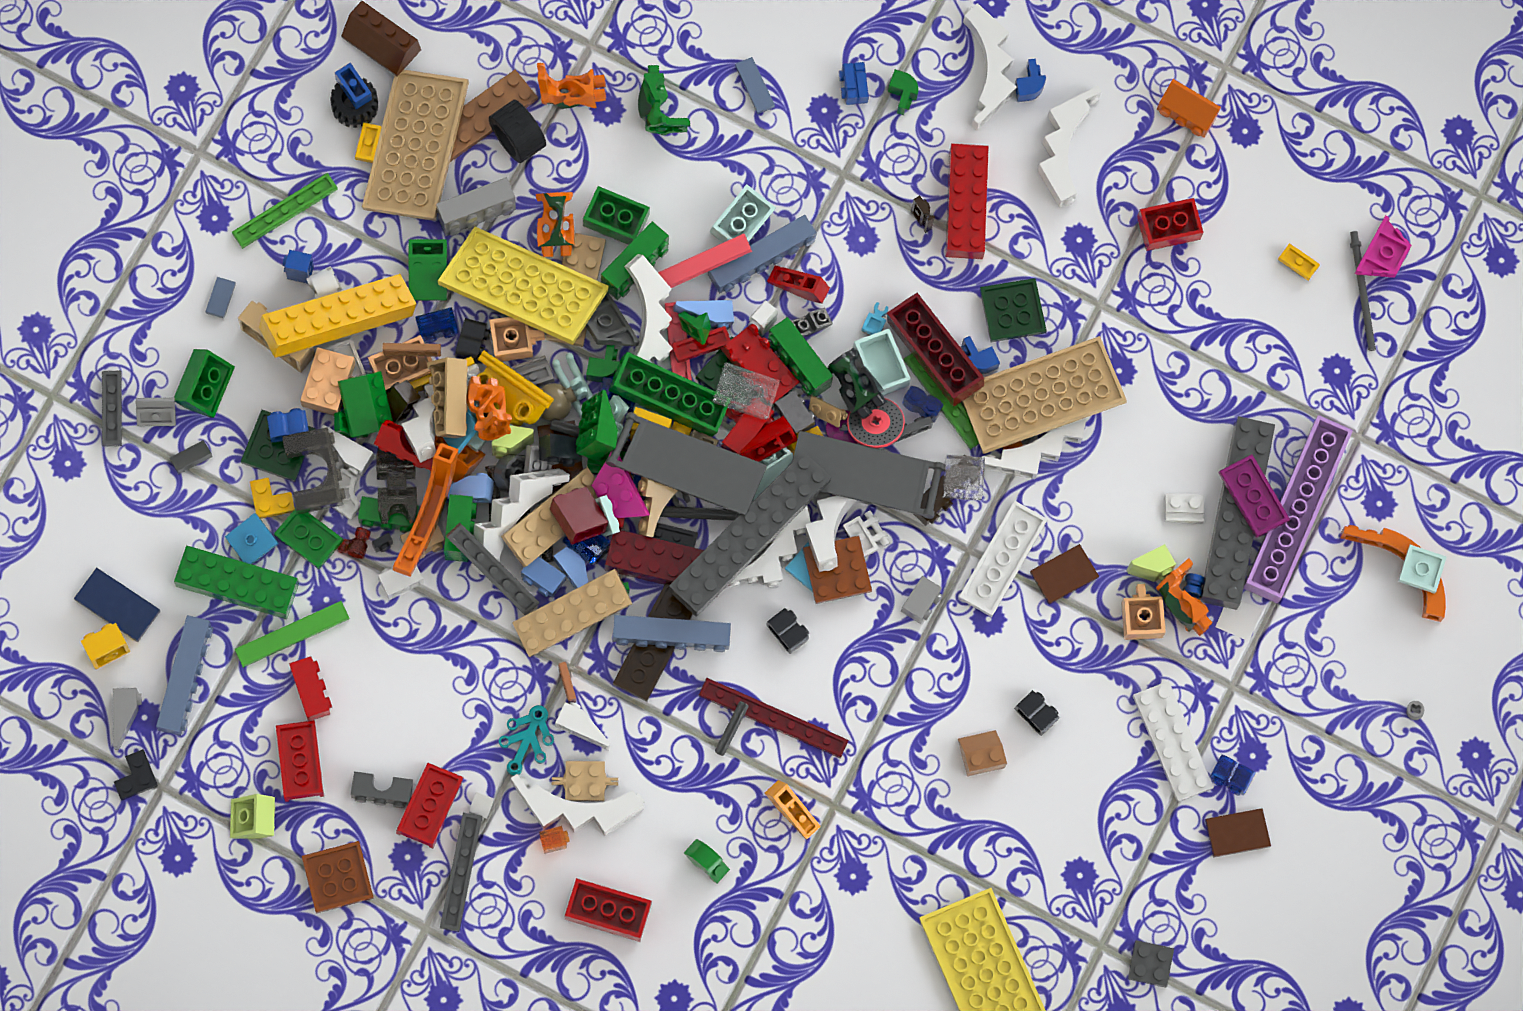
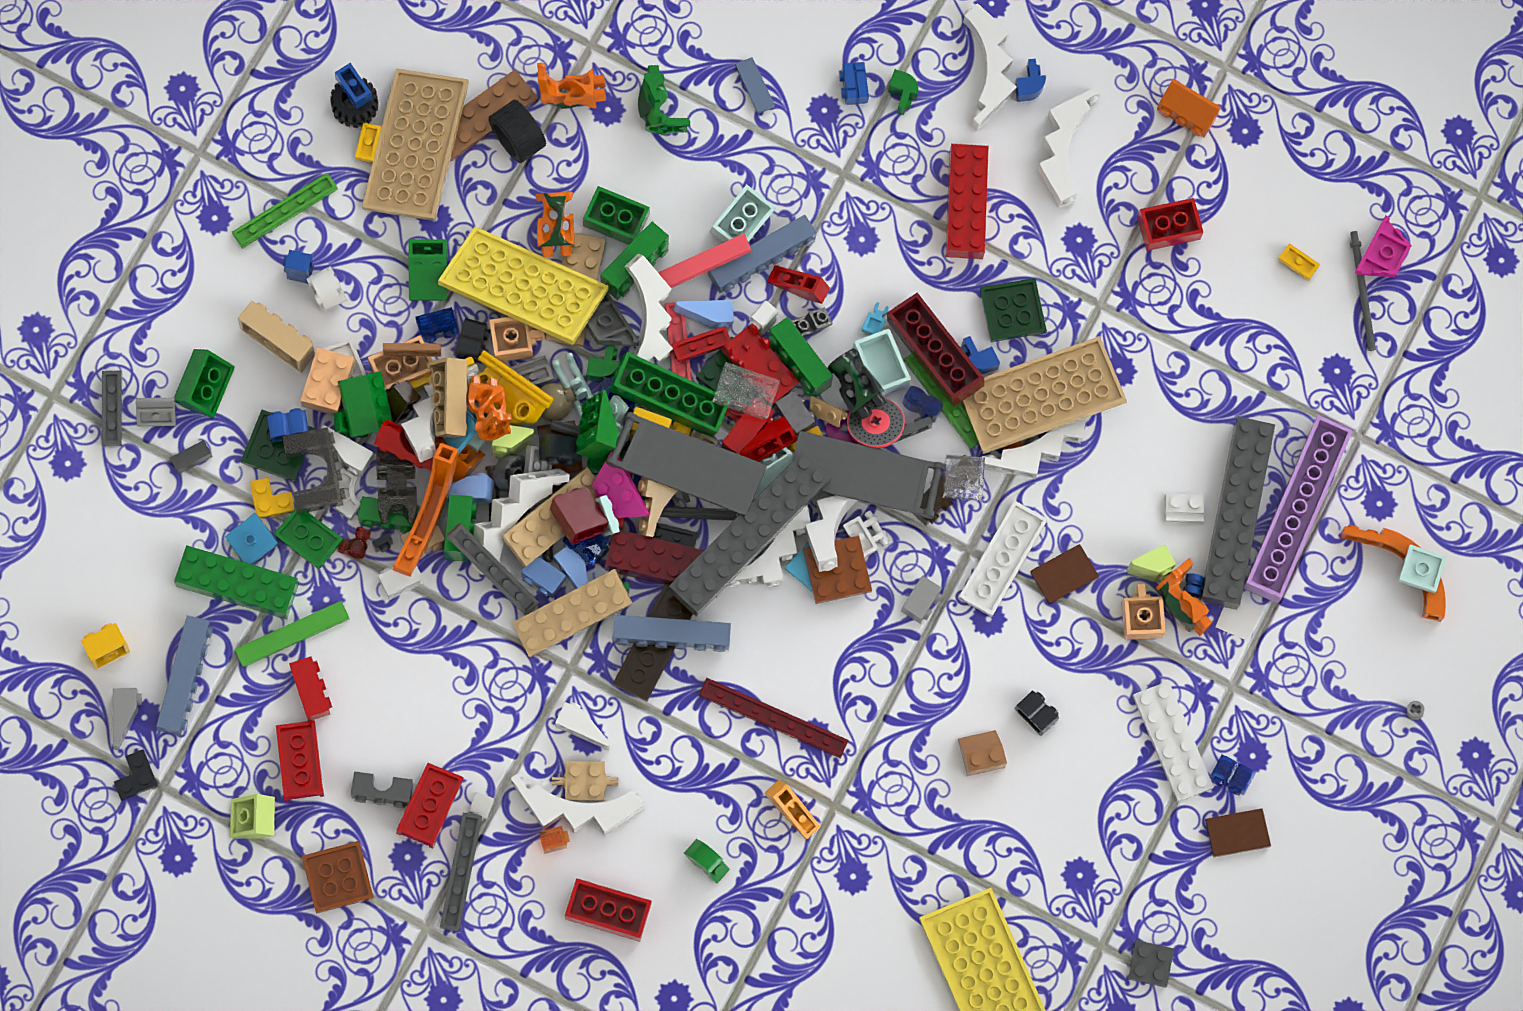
(117, 604): dark blue tile -> none
(220, 297): sand blue tile -> none
(337, 315): yellow brick -> none
(380, 38): reddish brown slope -> none
(476, 207): light grey brick -> none
(527, 736): teal plant -> none
(566, 680): nougat tile -> none
(696, 327): green slope -> none
(731, 728): dark grey axle -> none
(787, 630): black brick -> none
(921, 210): dark brown plate -> none
(1254, 496): magenta tile -> none

